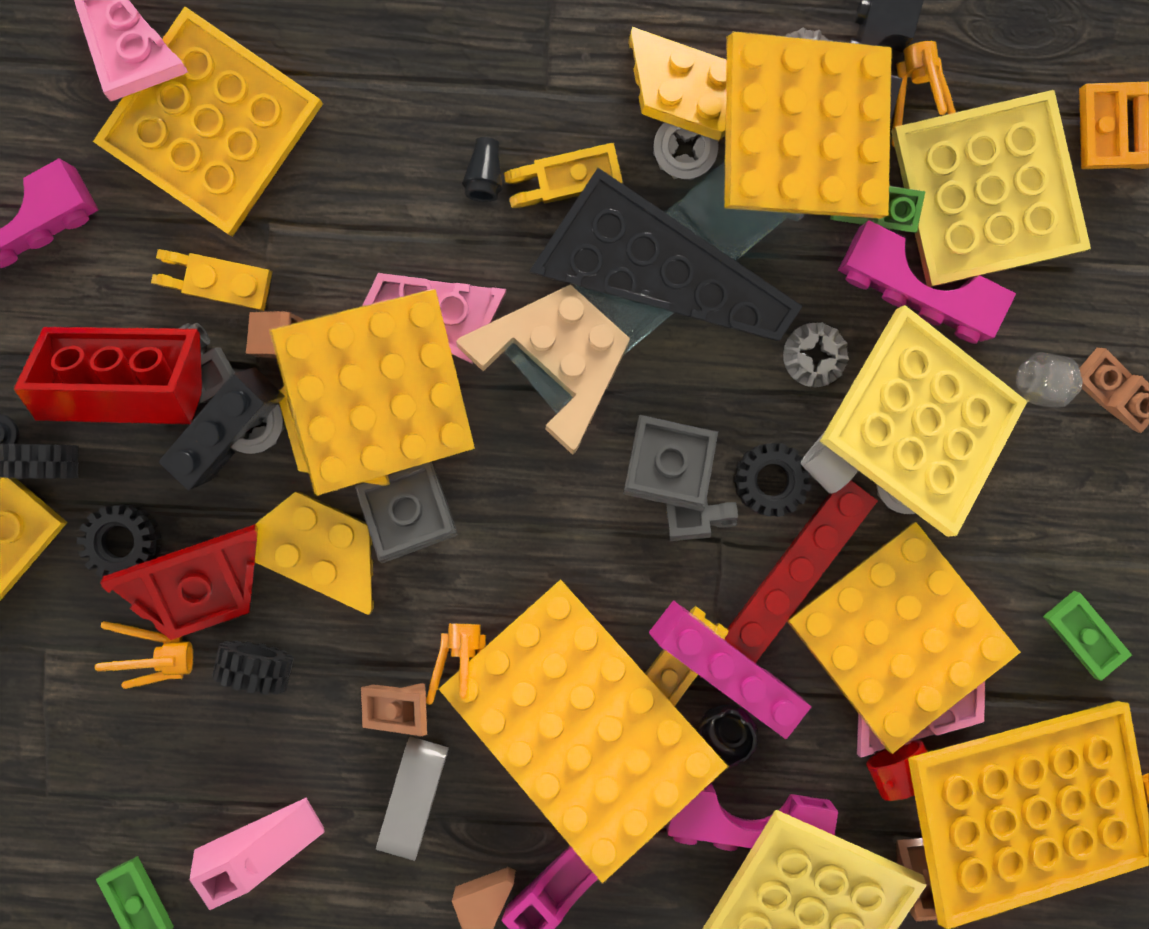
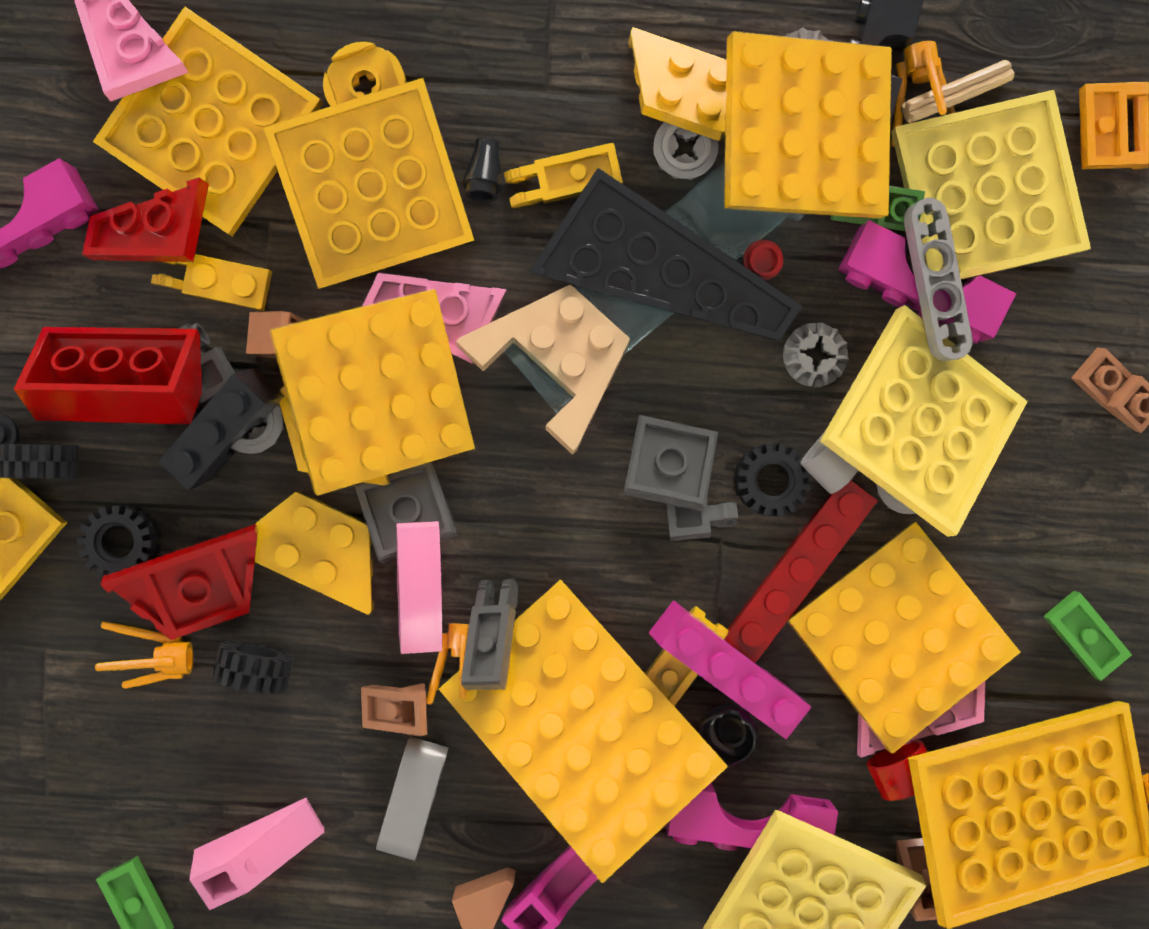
(150, 231): none -> red wing
(357, 61): none -> yellow plate
(369, 183): none -> yellow plate
(419, 587): none -> bright pink slope
(490, 637): none -> dark grey hinge
(763, 259): none -> red plate
(930, 281): none -> light grey beam
(959, 90): none -> tan axle
(1049, 380): clear head -> none

